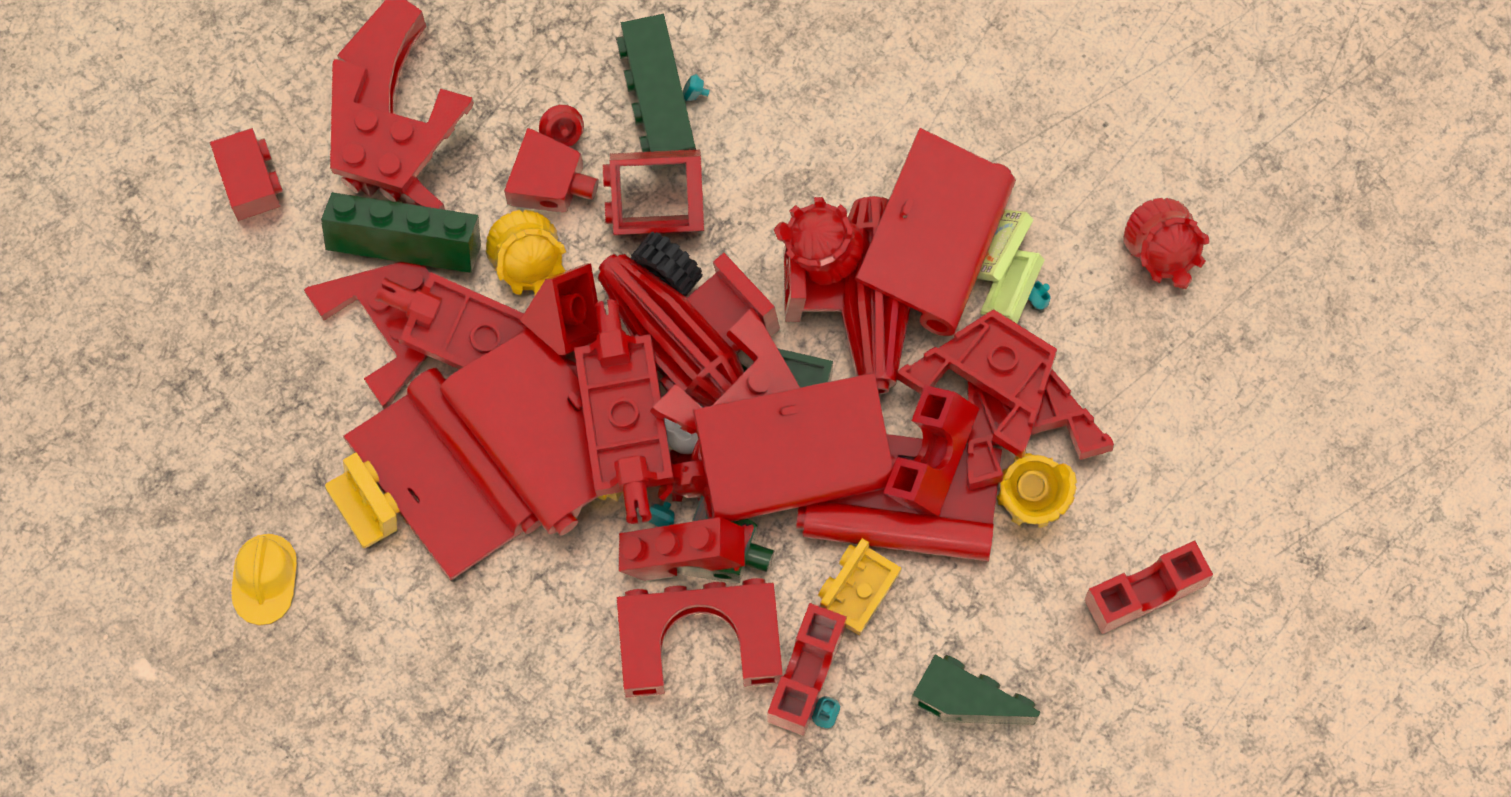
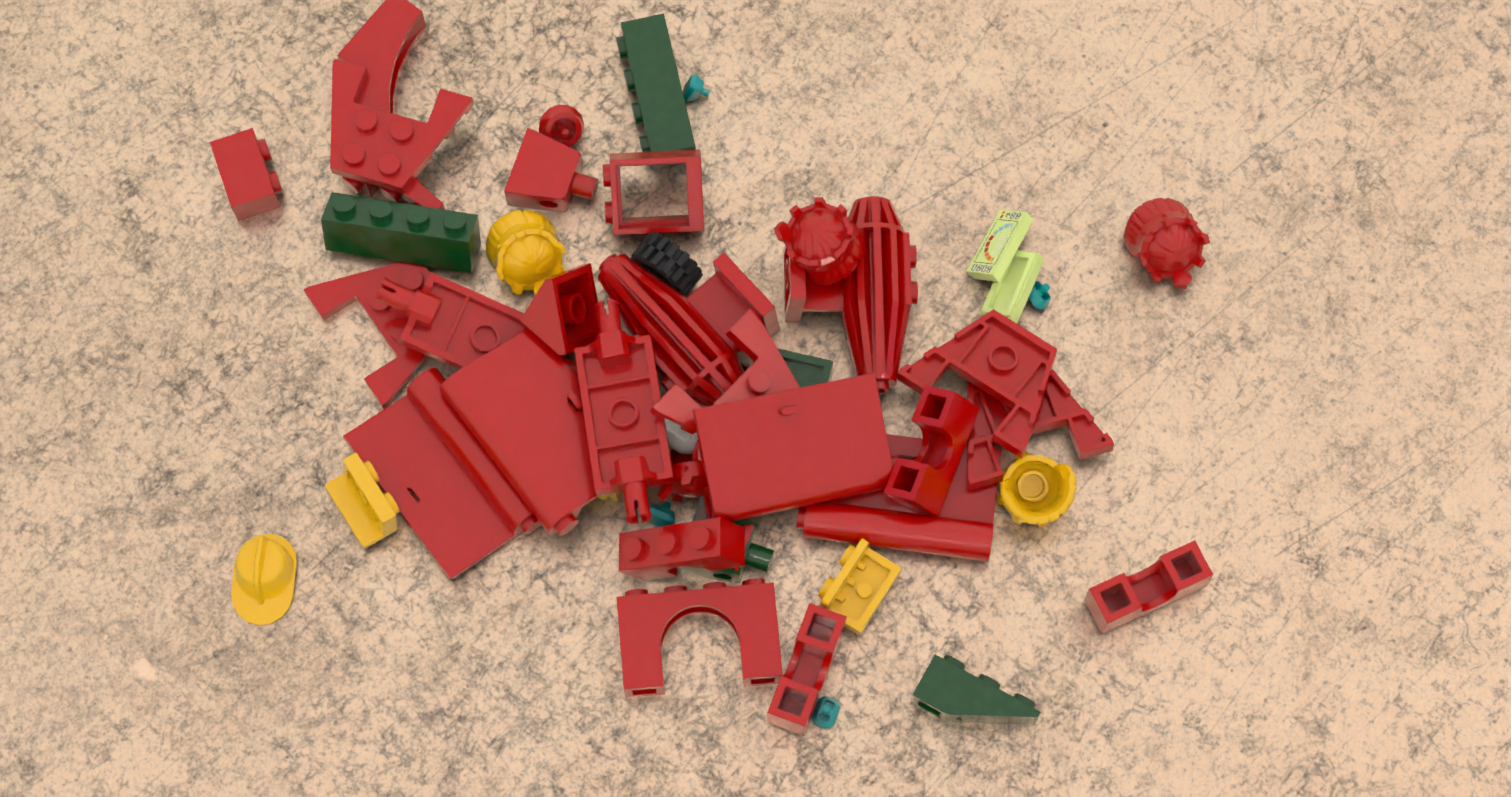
(950, 220): door -> none

